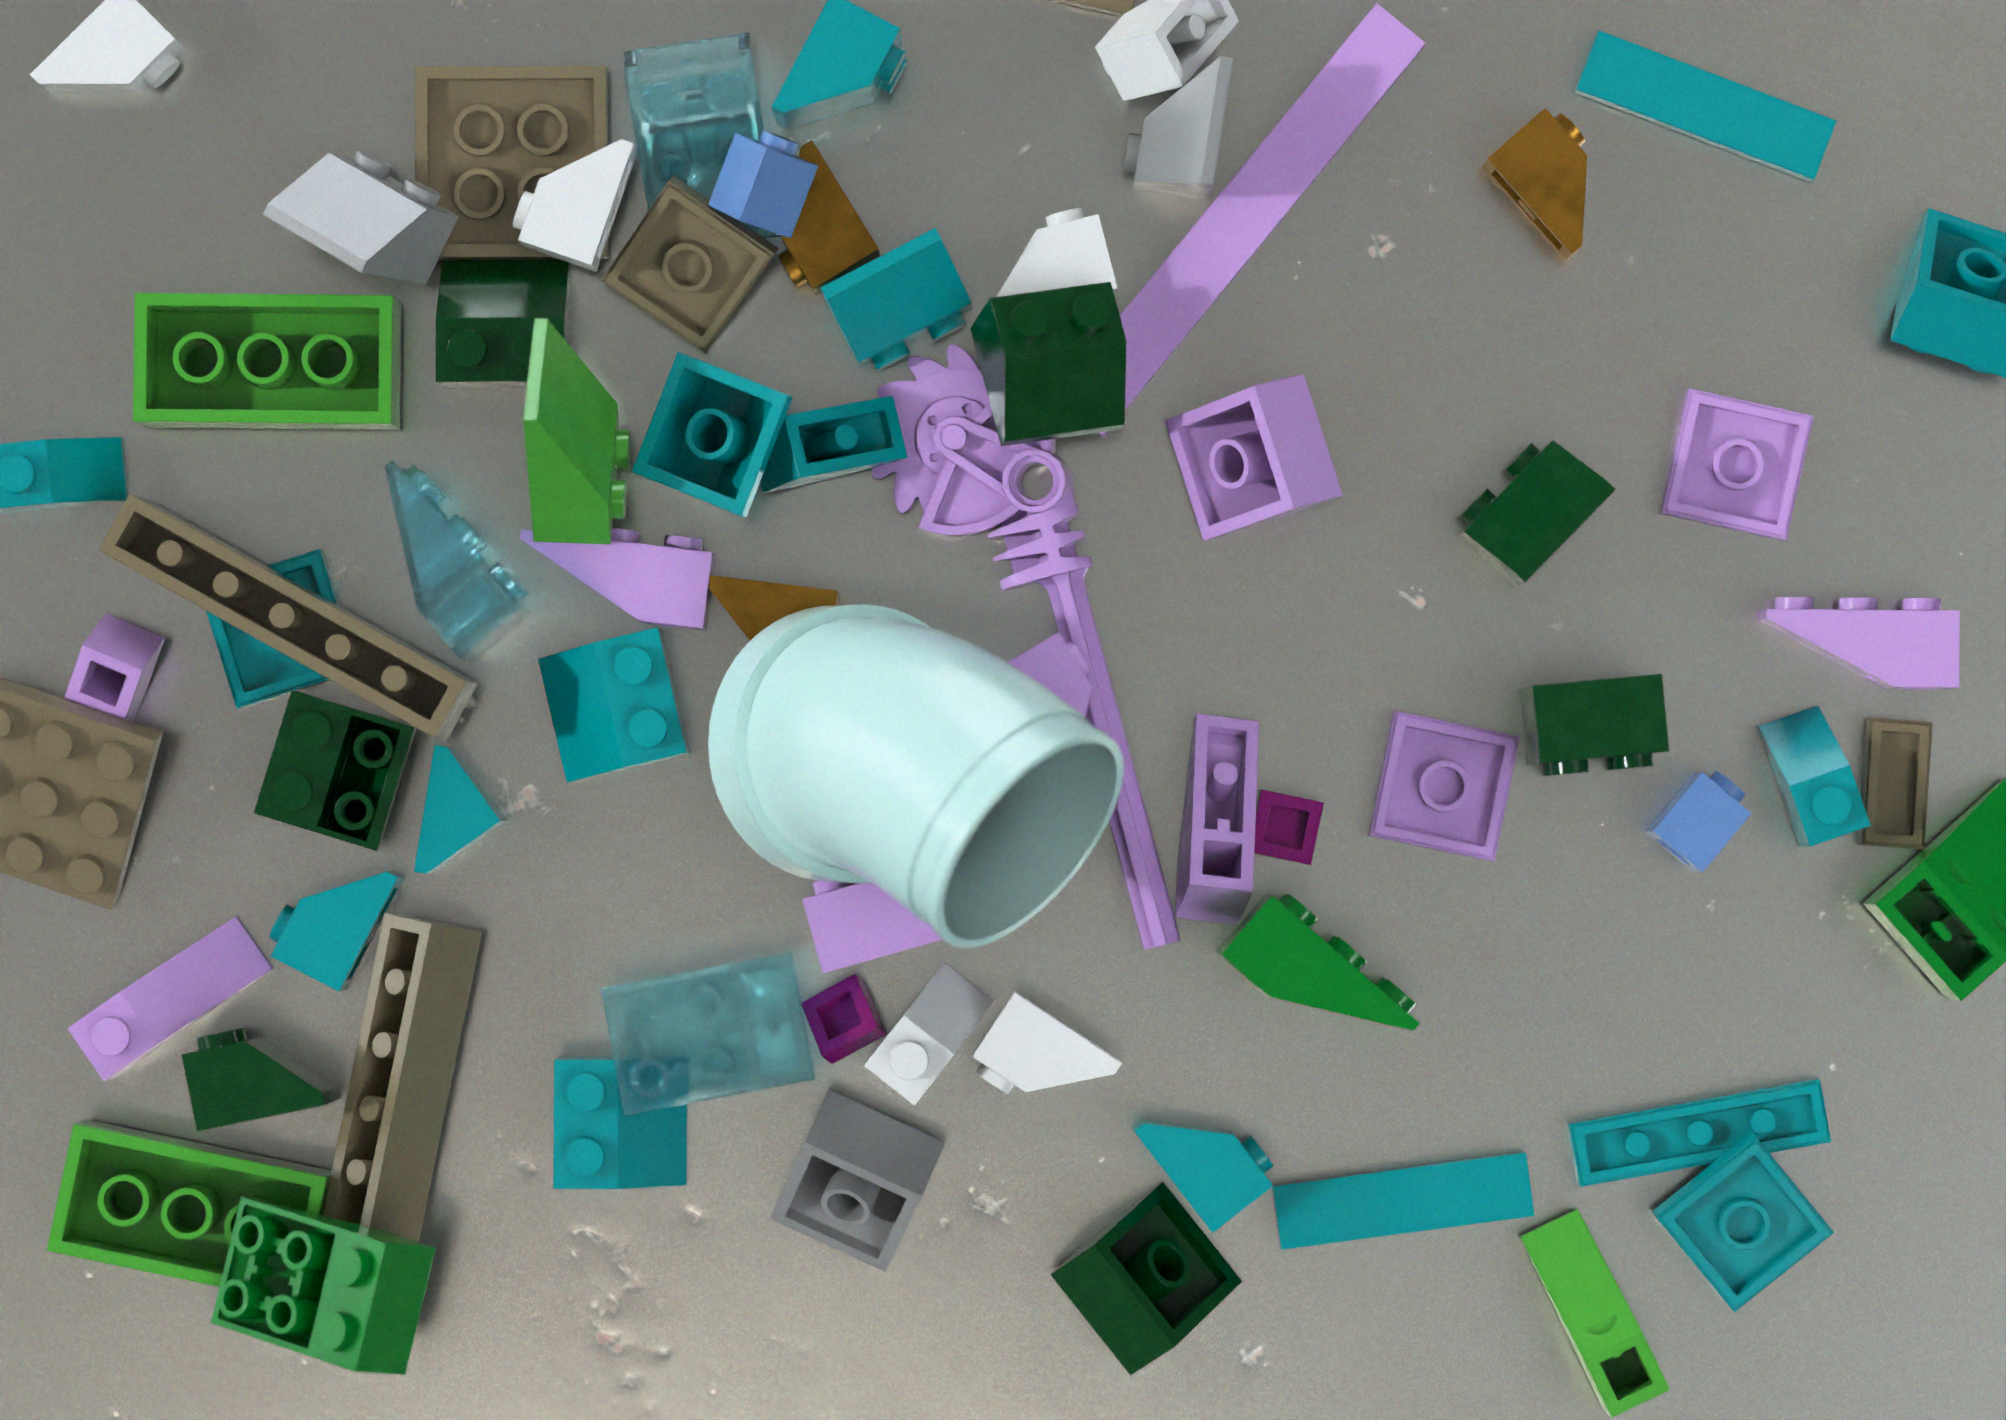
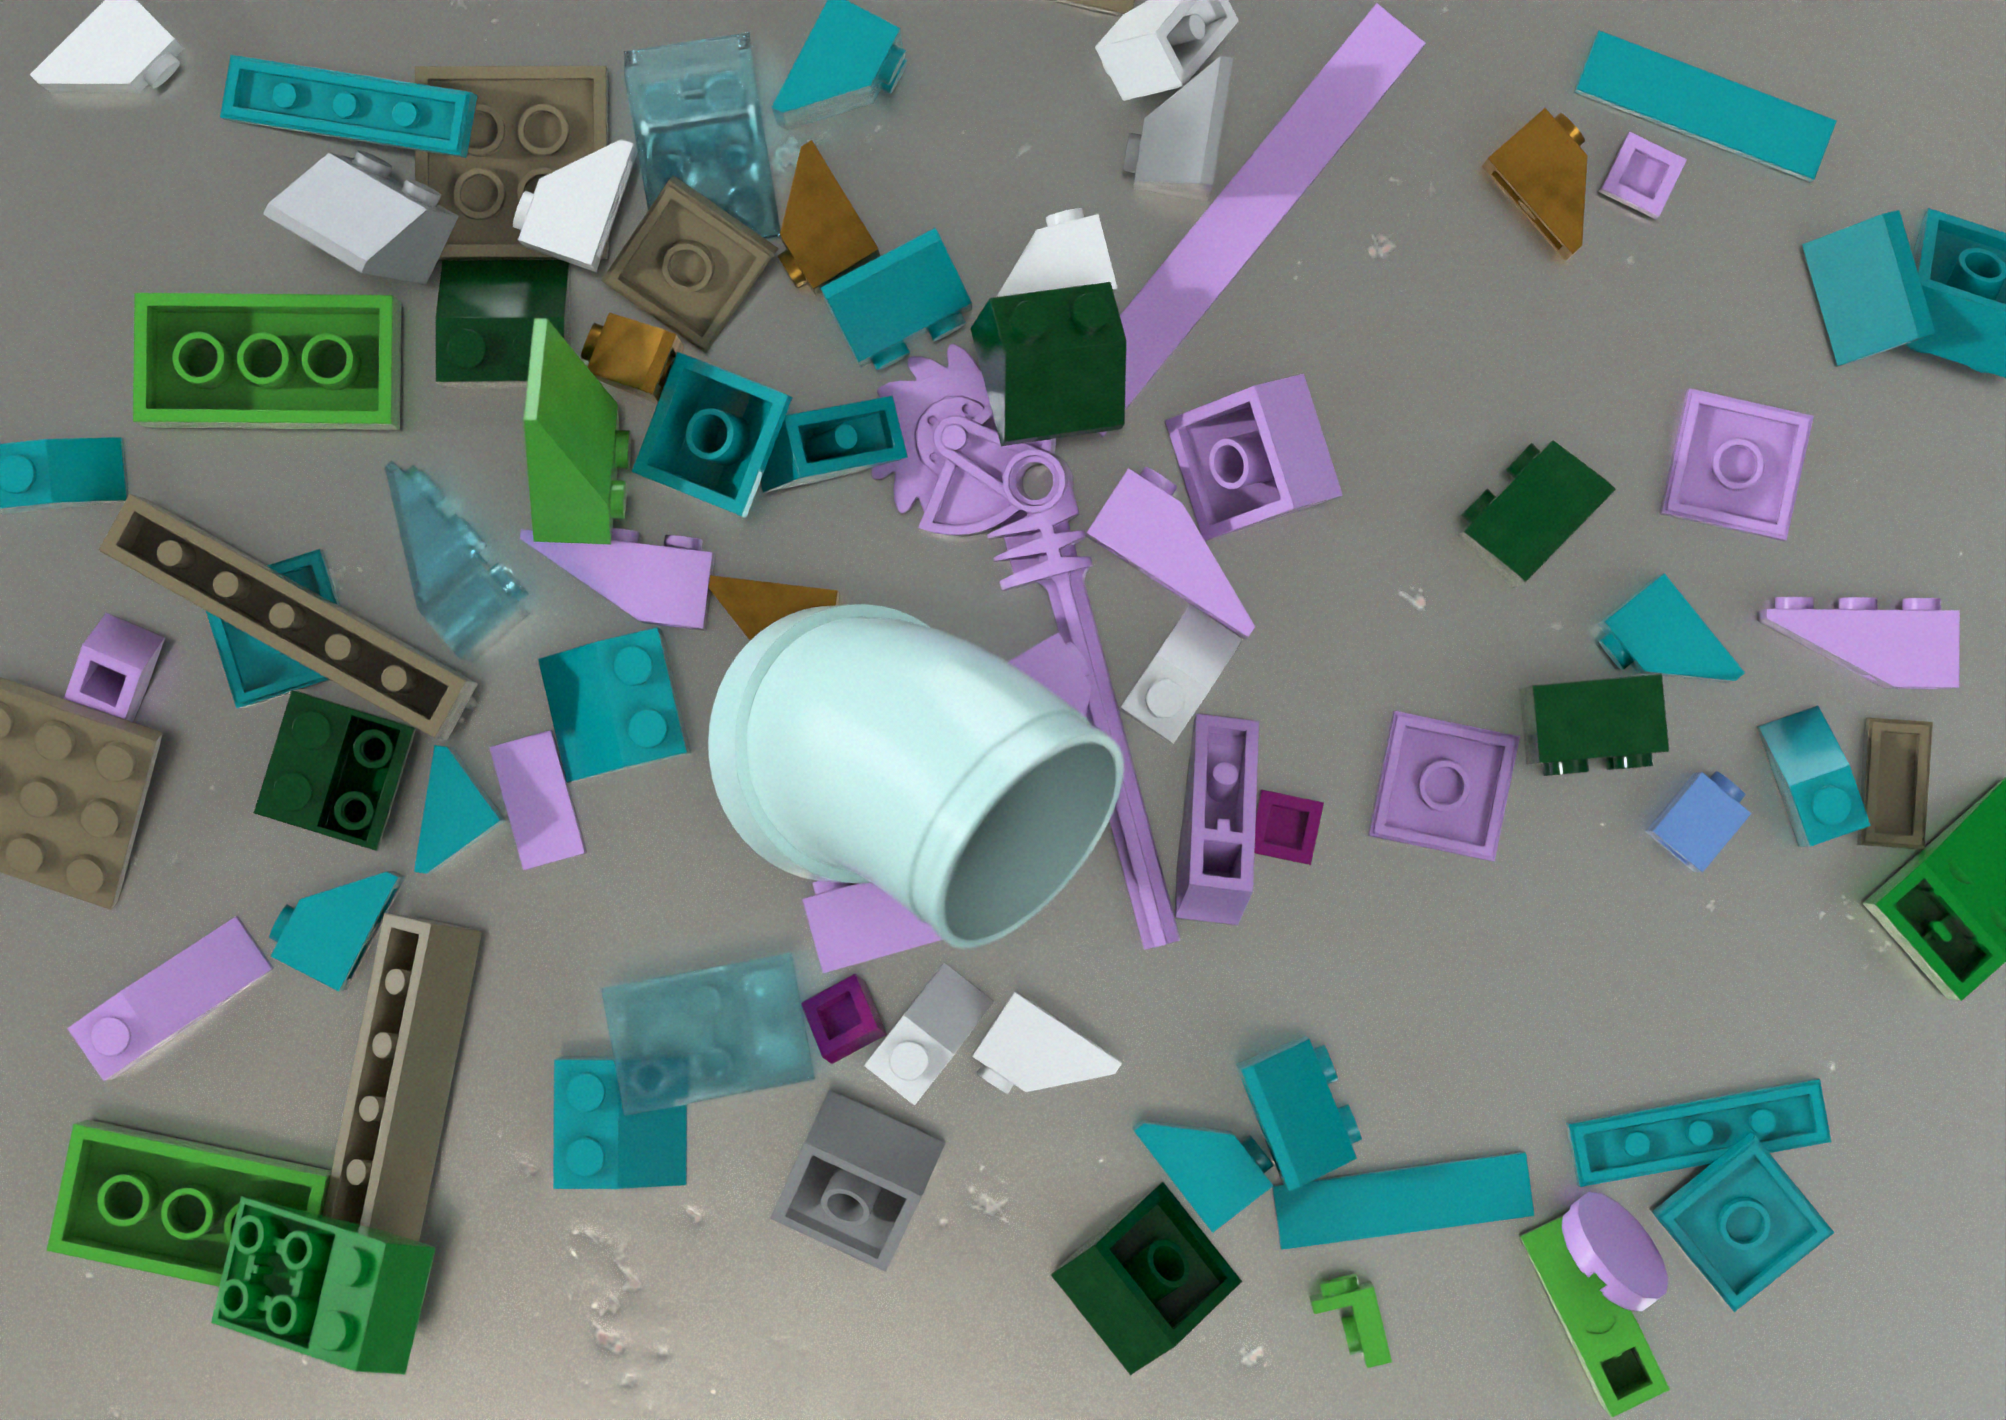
(249, 1080): dark green slope -> none
(348, 106): none -> teal tile
(537, 800): none -> lavender tile
(631, 355): none -> pearl gold slope
(764, 182): medium blue brick -> none
(1161, 540): none -> lavender slope
(1181, 674): none -> white slope
(1296, 965): green slope -> none
(1298, 1111): none -> teal slope
(1365, 1327): none -> bright green bracket
(1617, 1249): none -> lavender tile
(1642, 175): none -> lavender plate
(1665, 636): none -> teal slope
(1868, 288): none -> teal tile

